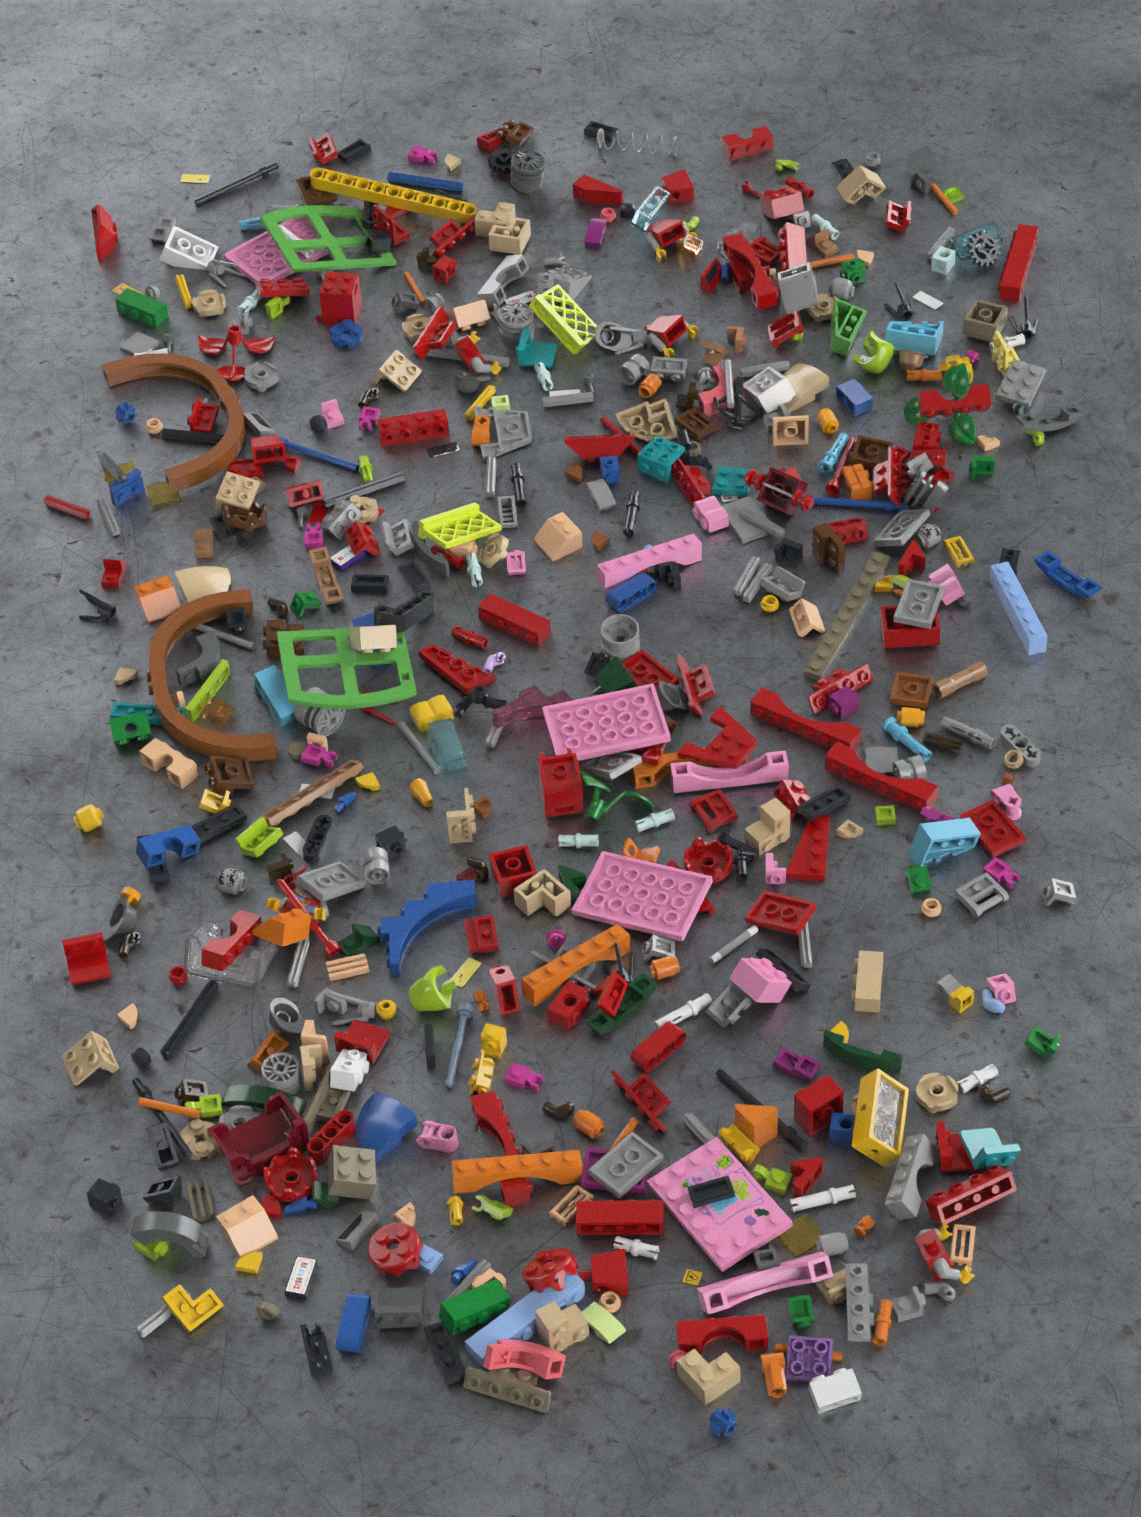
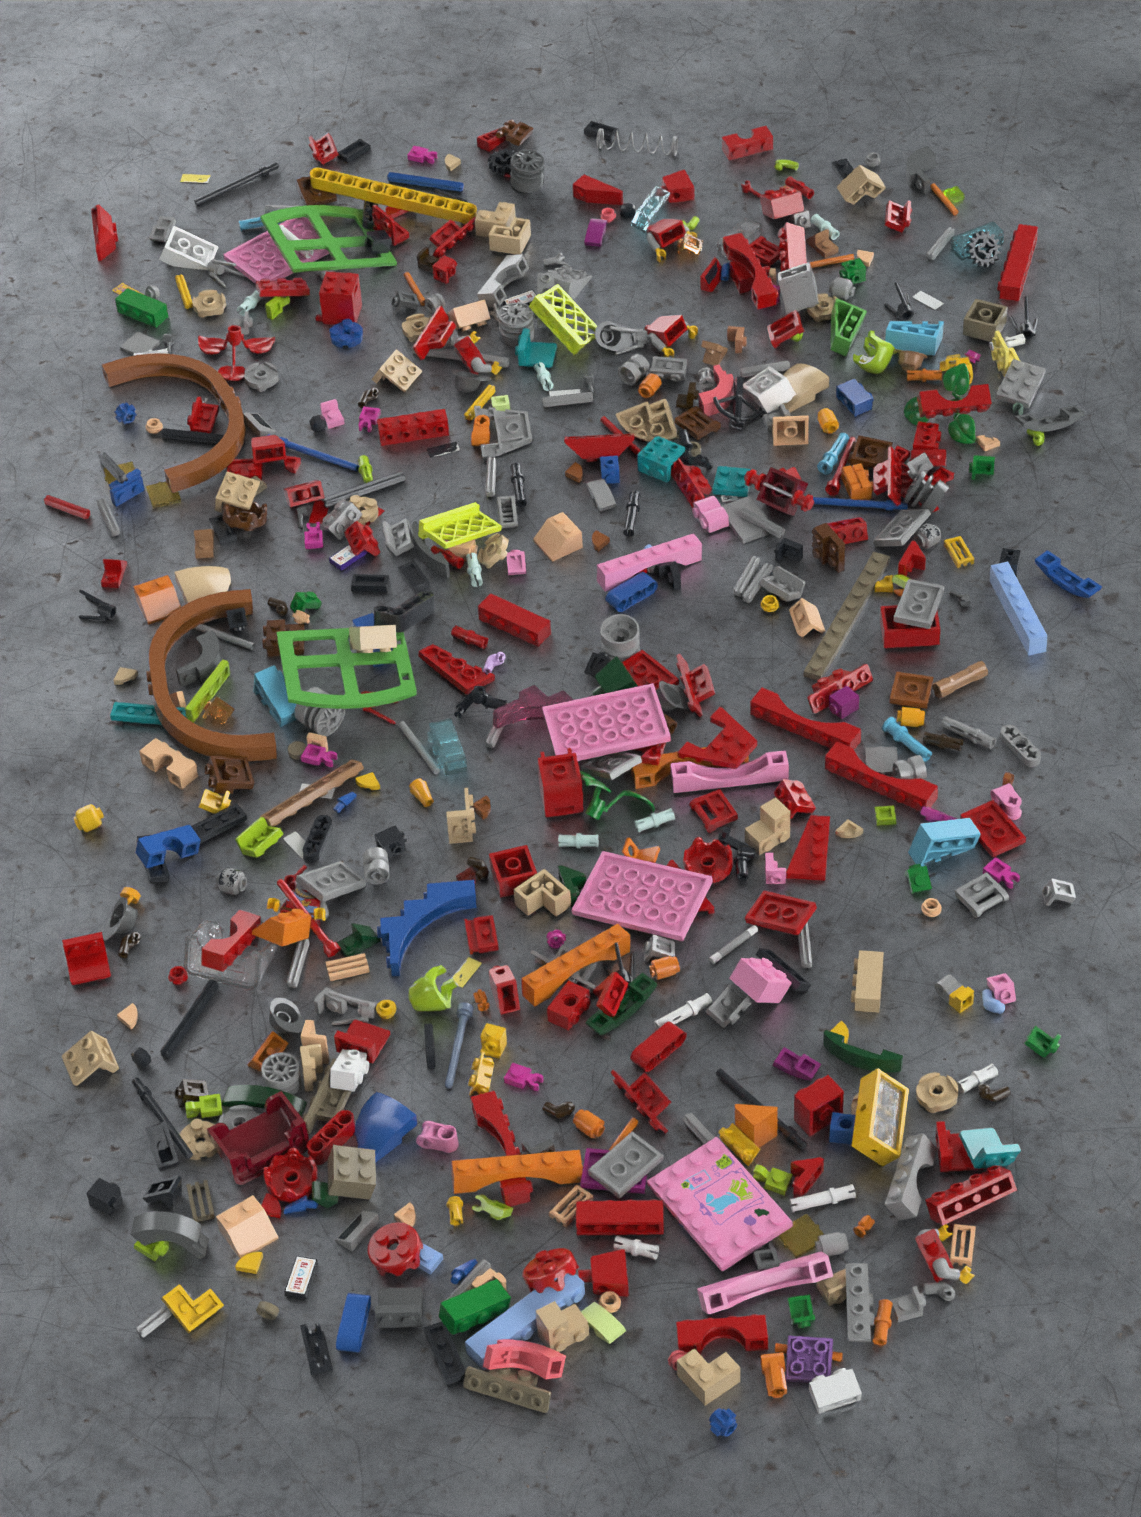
(139, 720): green brick -> none
(169, 1108): orange bar -> none
(279, 869): dark brown bracket -> none
(301, 617): none -> light nougat plate
(325, 576): medium nougat slope -> none
(430, 711): yellow brick -> none
(692, 1277): yellow sticker -> none
(711, 1191): black tile -> none
(729, 384): light grey bar -> none
(823, 803): black plate -> none
(943, 260): light aqua brick -> none
(946, 577): bright pink brick -> none
(1013, 754): tan plate -> none

